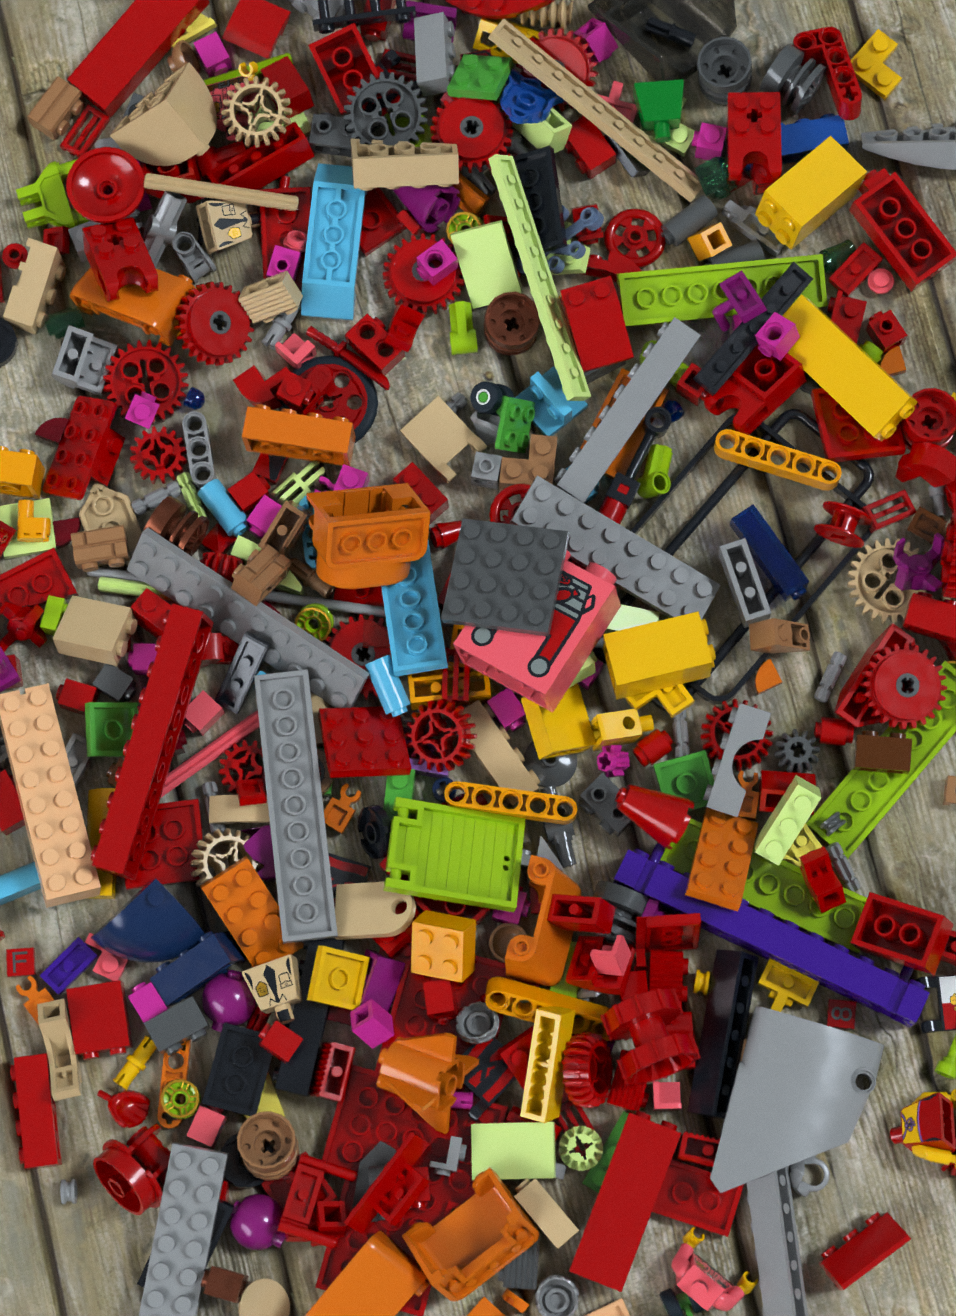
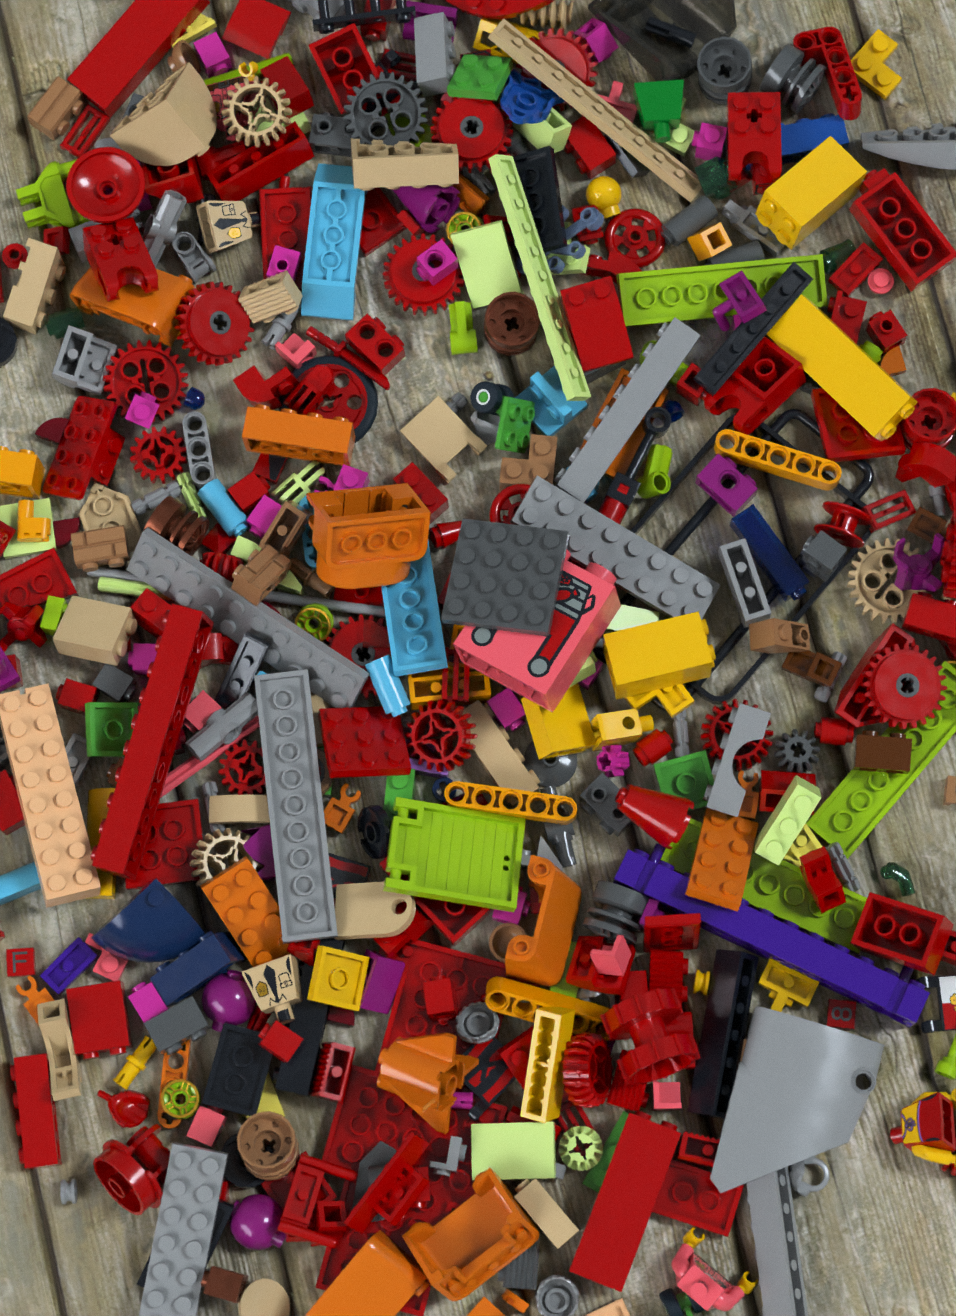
(221, 192): tan axle -> none
(223, 727): none -> light grey piece
(251, 792): red tile -> none
(295, 390): red brick -> none
(296, 241): coral plate -> none
(304, 950): none -> red slope
(372, 1023): dark pink brick -> none
(403, 327): red slope -> none
(443, 946): light orange brick -> none
(486, 470): light grey brick -> none
(581, 913): red brick -> none
(605, 194): none -> yellow piece
(640, 945): red piece -> none
(732, 499): none -> magenta brick
(767, 677): orange tile -> none
(777, 327): dark pink brick -> none
(812, 667): none -> reddish brown slope
(822, 555): none -> dark grey brick
(833, 824): dark grey bush -> none
(863, 1250): red slope -> none
(899, 874): none -> clear green arm

